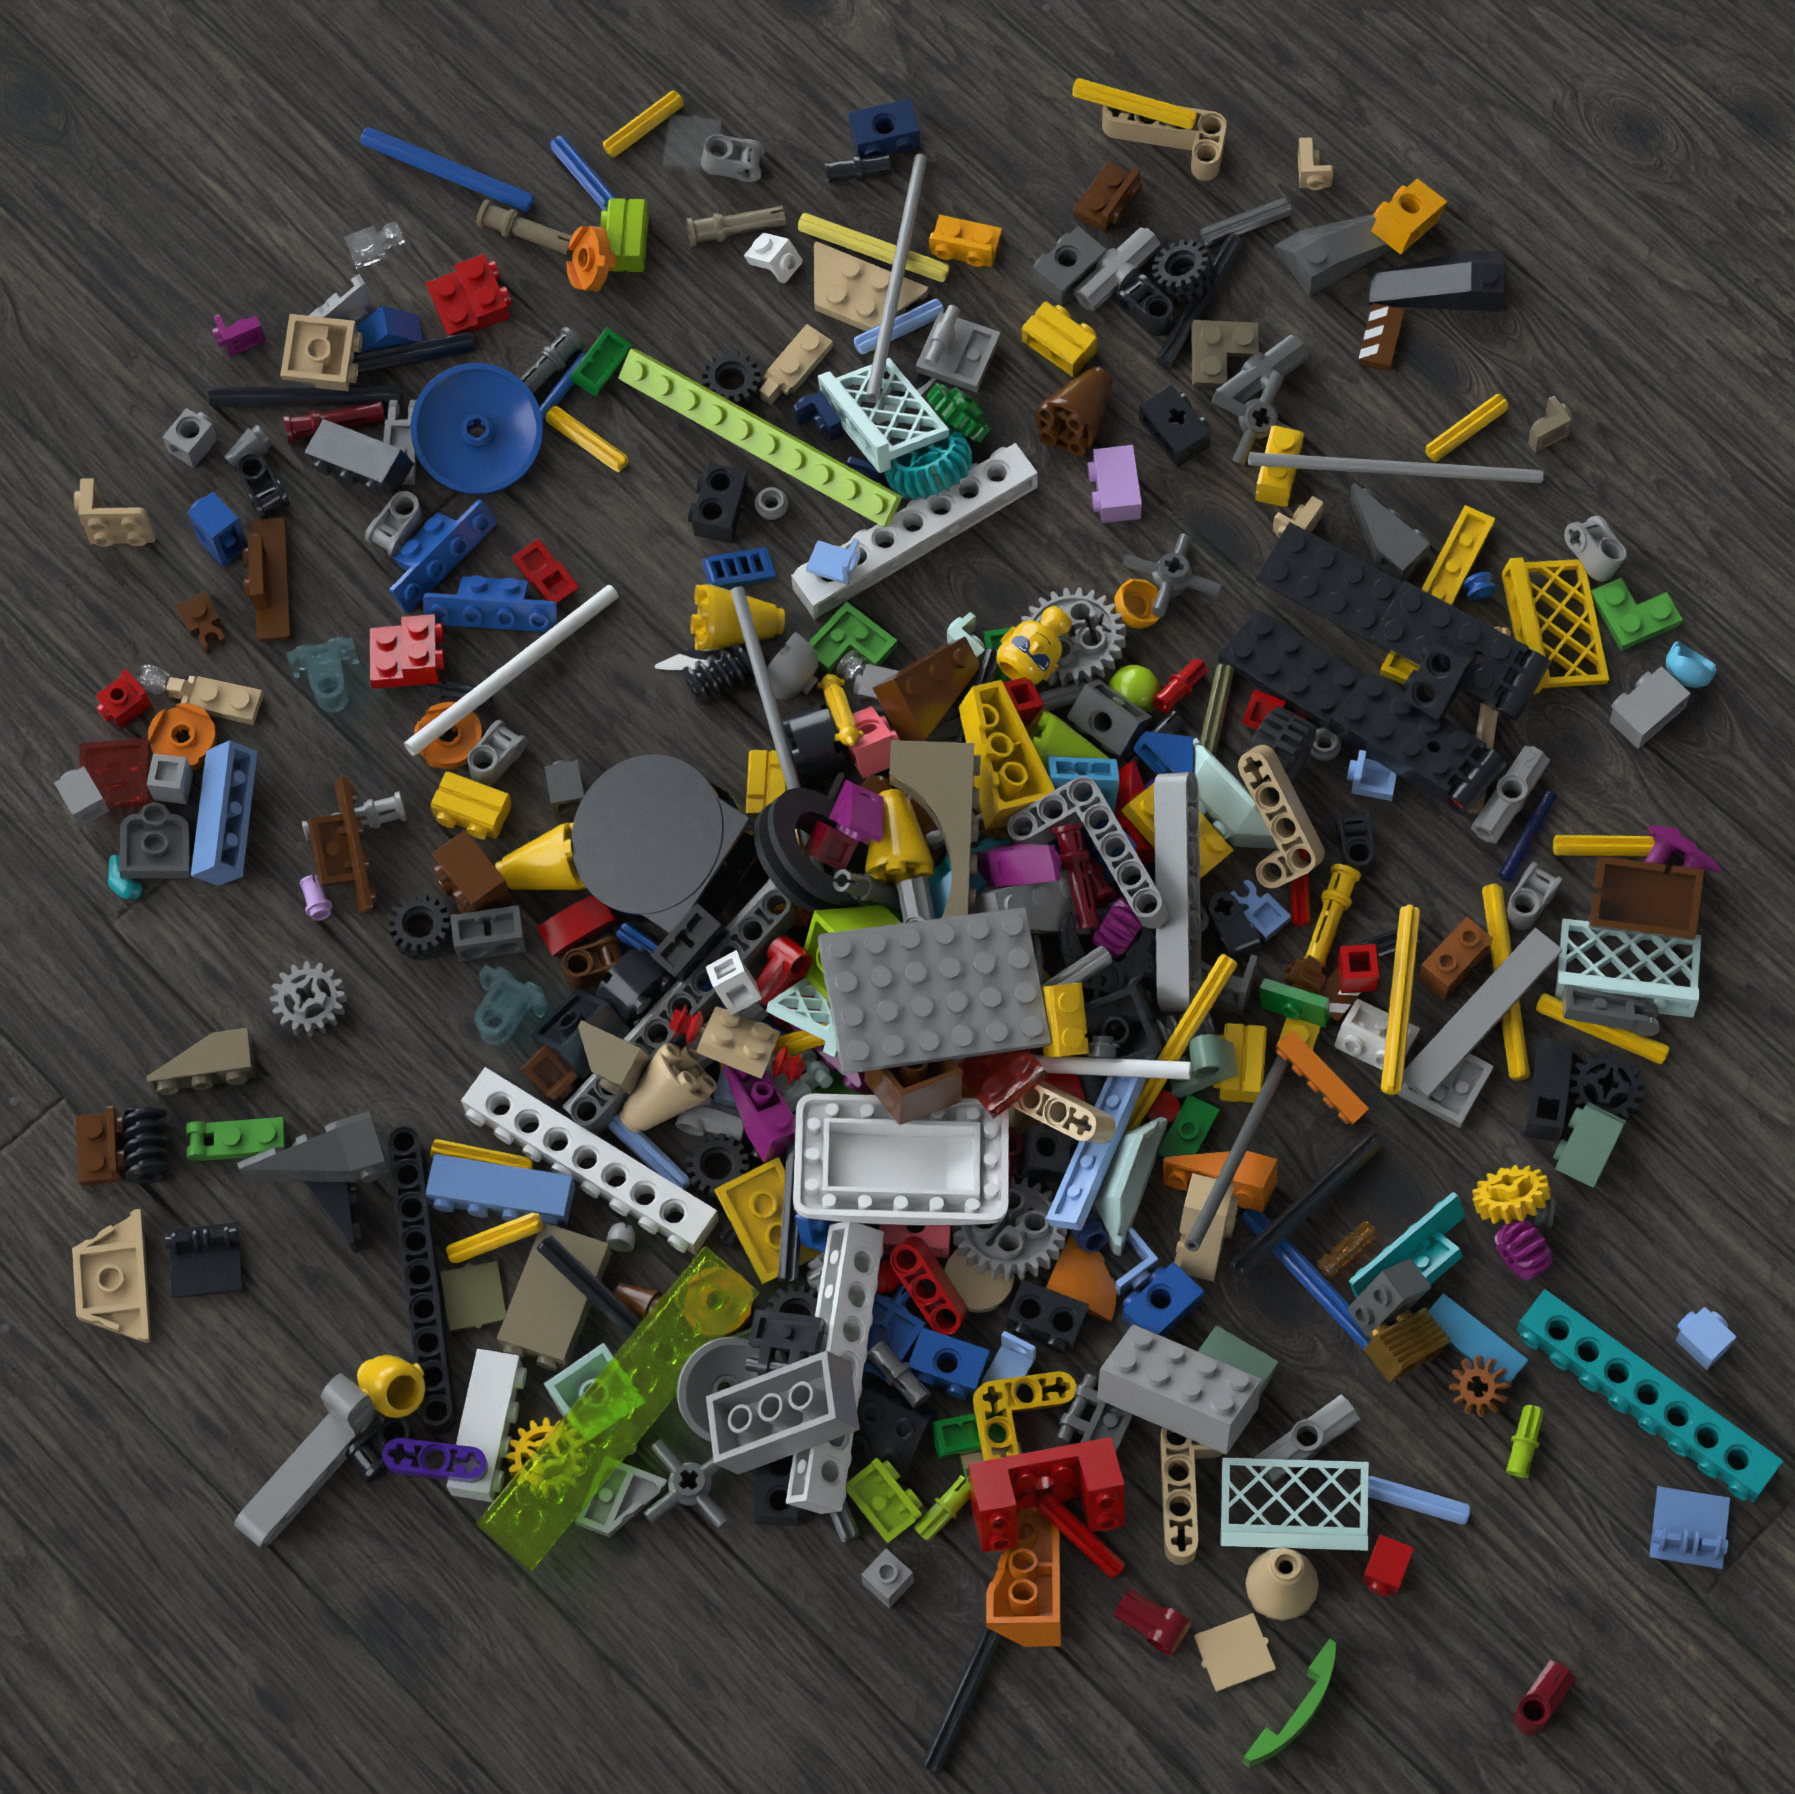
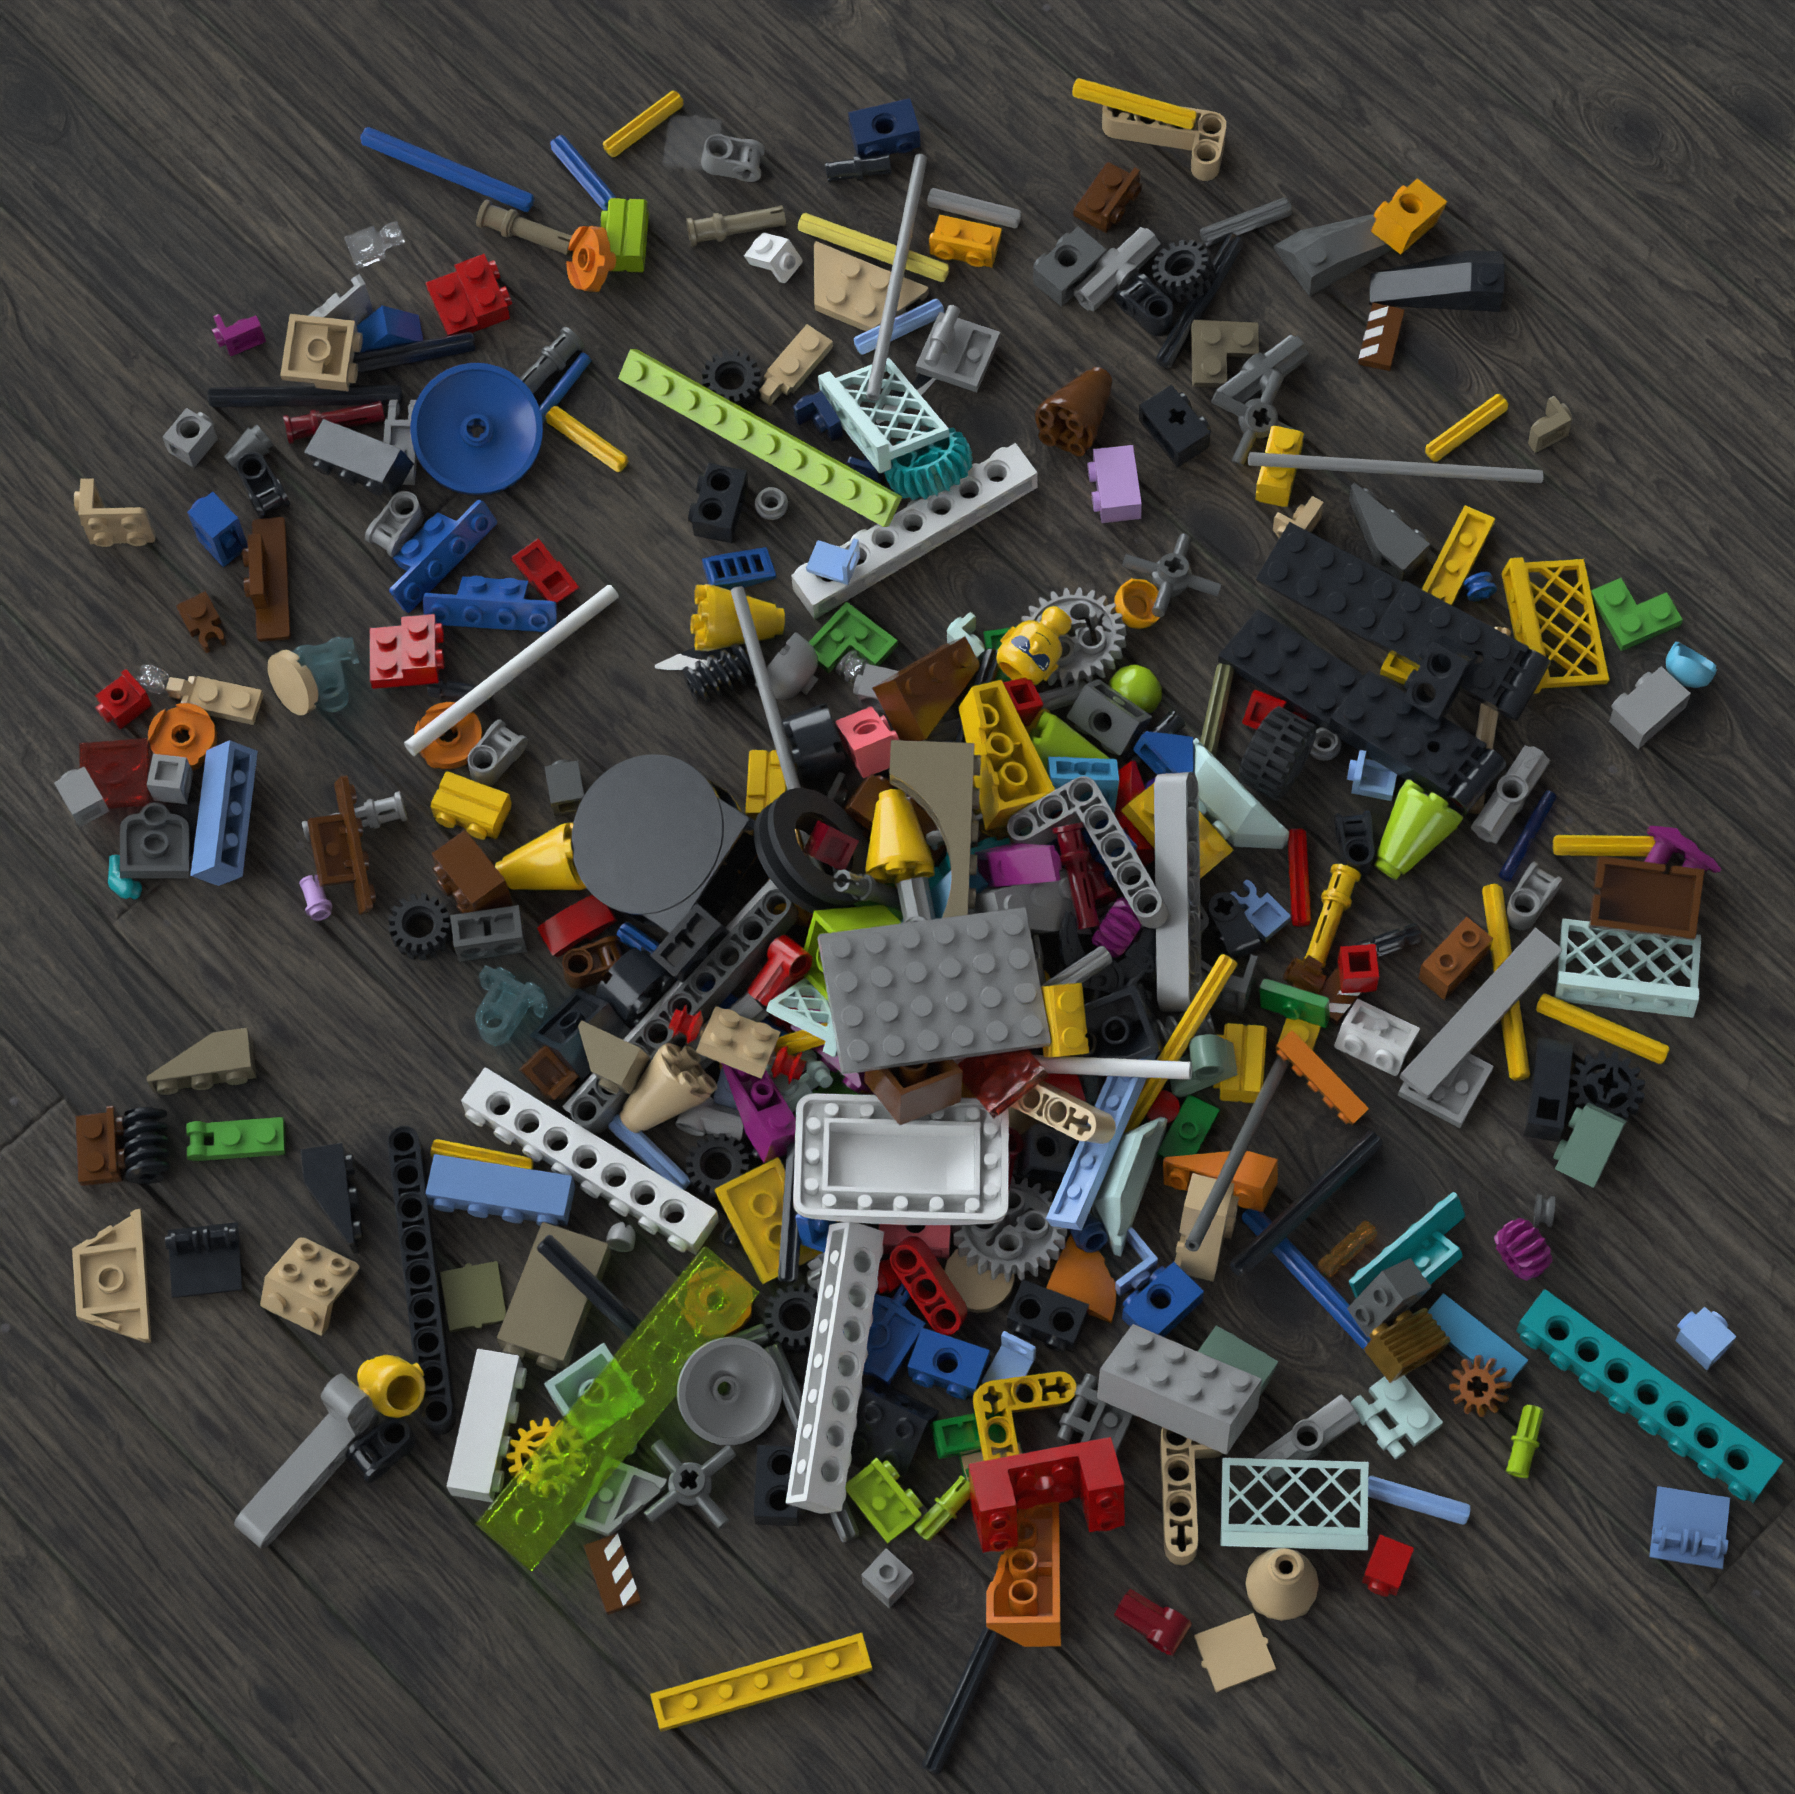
(292, 683): none -> tan tile
(301, 986): light grey gear -> none
(307, 1284): none -> tan bracket
(345, 1153): dark grey wedge -> none
(408, 1467): dark purple beam -> none
(494, 1237): yellow axle -> none
(601, 362): green plate -> none
(612, 1574): none -> reddish brown tile
(638, 1299): reddish brown cone -> none
(733, 982): white brick -> none
(761, 1682): none -> yellow plate
(782, 1412): light grey brick -> none
(783, 1333): black plate -> none
(840, 710): yellow wheel -> none
(859, 813): magenta slope -> none
(898, 1374): flat silver pin -> none
(958, 411): green gear -> none
(974, 208): none -> light grey axle
(1060, 338): yellow brick -> none
(1080, 1535): red axle -> none
(1102, 1047): dark grey plate -> none
(1180, 685): red axle -> none
(1269, 1743): bright green slope -> none
(1273, 812): tan beam -> none
(1310, 173): tan bracket -> none
(1400, 1000): yellow axle -> none
(1404, 1407): none -> light aqua plate
(1414, 829): none -> lime cone
(1511, 1194): yellow gear -> none
(1544, 1696): dark red piece -> none
(1599, 548): light grey piece -> none
(1610, 1010): dark grey hinge -> none

